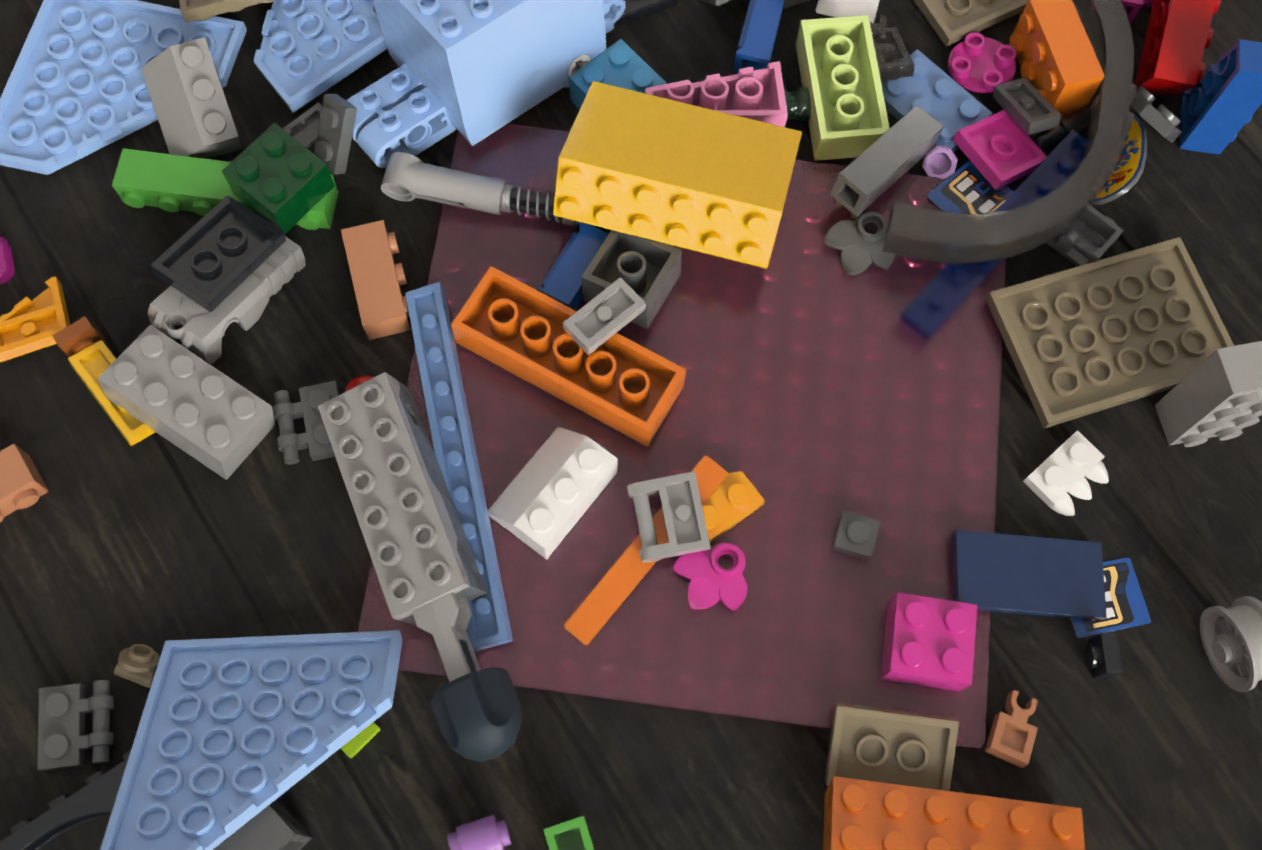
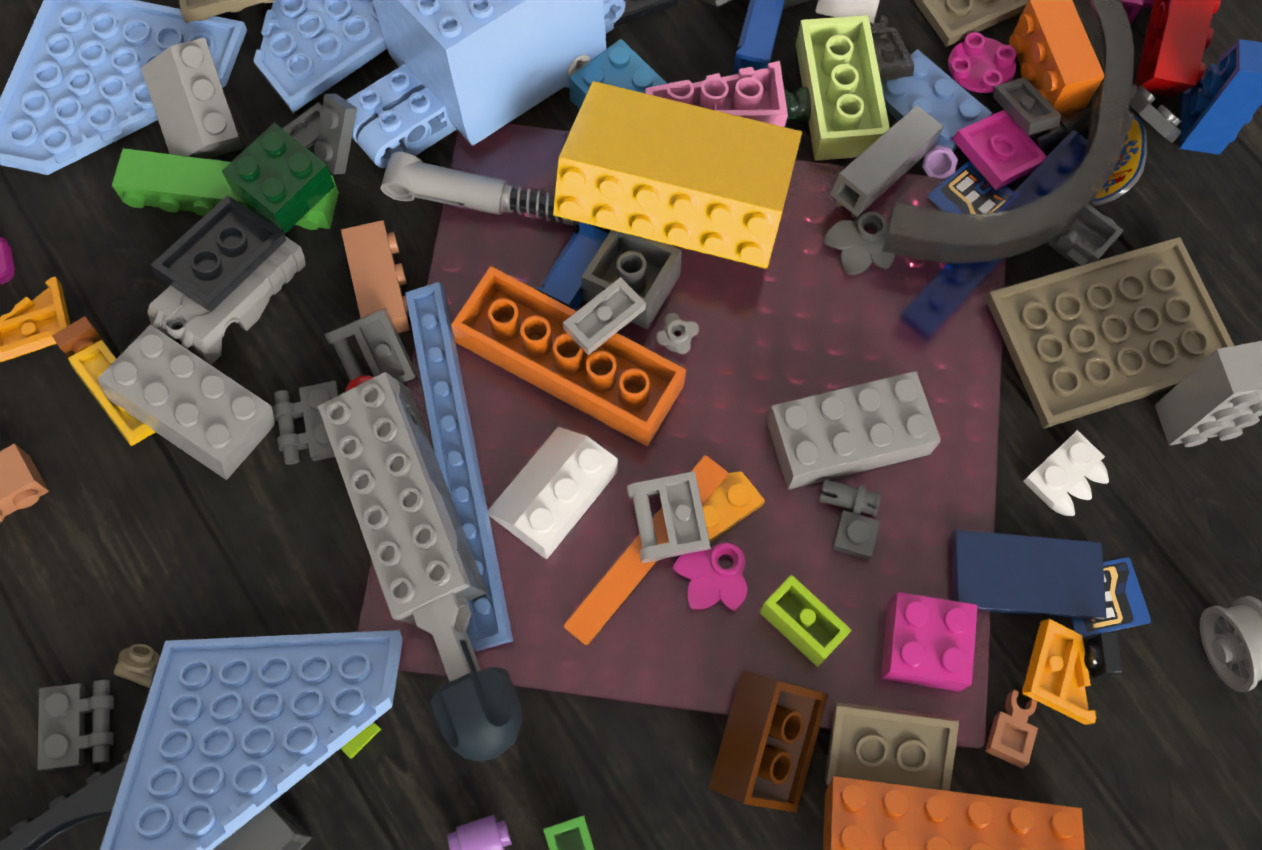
(379, 345): none -> dark grey plate
(677, 343): none -> light grey plate
(768, 742): none -> reddish brown slope
(804, 620): none -> lime brick
(851, 497): none -> dark grey pin
(852, 430): none -> light grey brick
(1059, 672): none -> light orange wing

